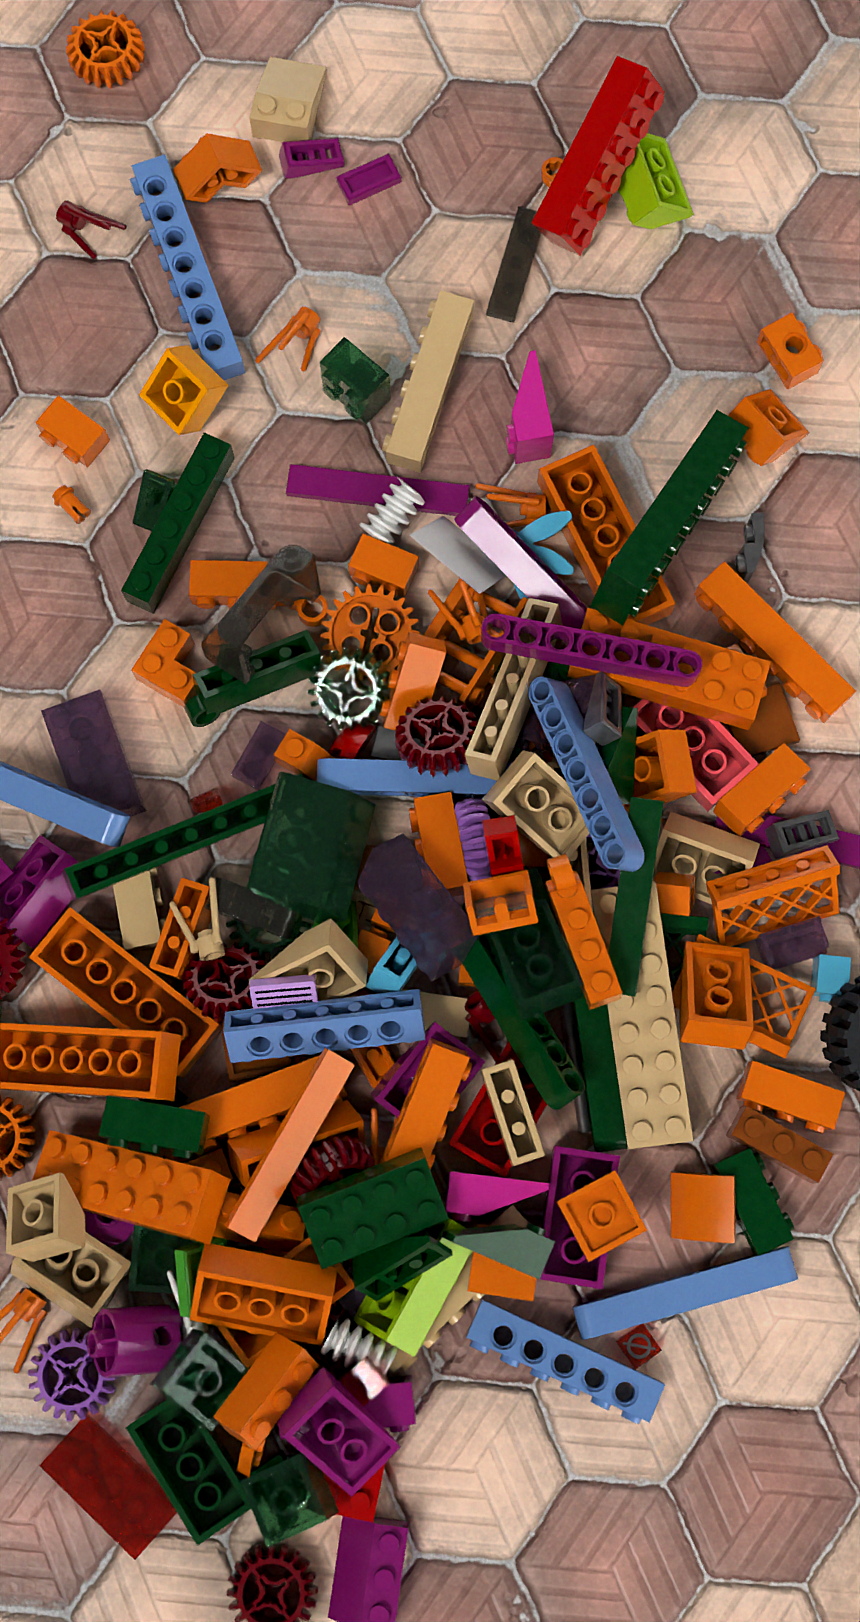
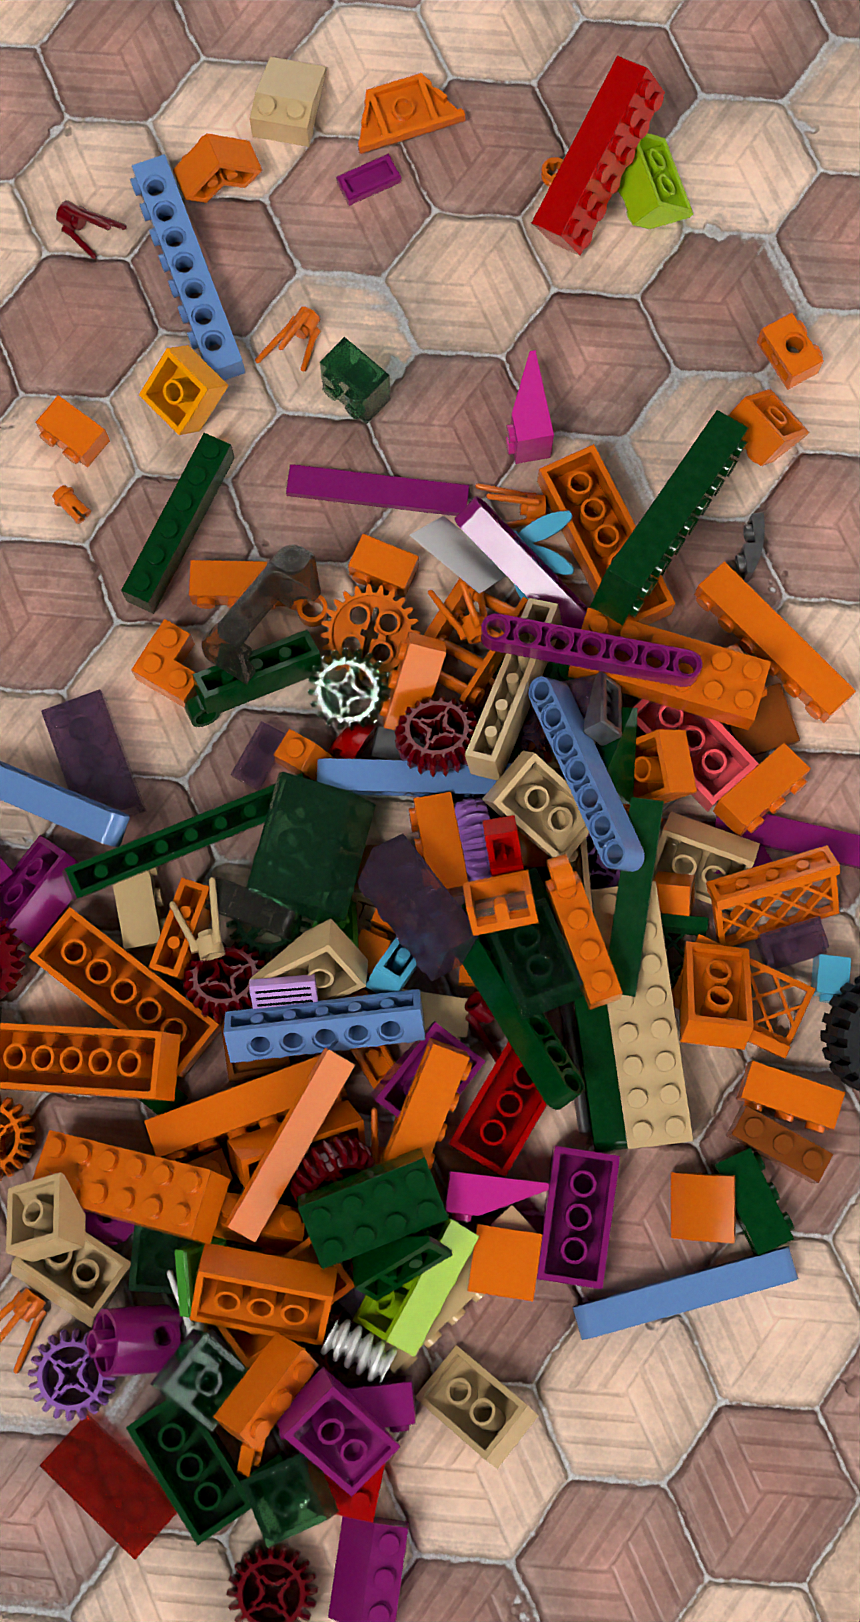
(103, 38): orange gear -> none
(152, 498): clear green slope -> none
(154, 1127): dark green brick -> none
(206, 801): clear red tile -> none
(302, 167): magenta slope -> none
(364, 1381): clear red tile -> none
(393, 512): white piece -> none
(404, 111): none -> orange wing
(429, 381): tan brick -> none
(476, 1407): none -> tan slope
(509, 1244): dark green slope -> none
(512, 1113): tan brick -> none
(514, 267): clear smoke tile -> none
(601, 1215): orange plate -> none
(638, 1345): clear red tile -> none
(645, 1389): medium blue brick -> none
(783, 841): flat silver slope -> none

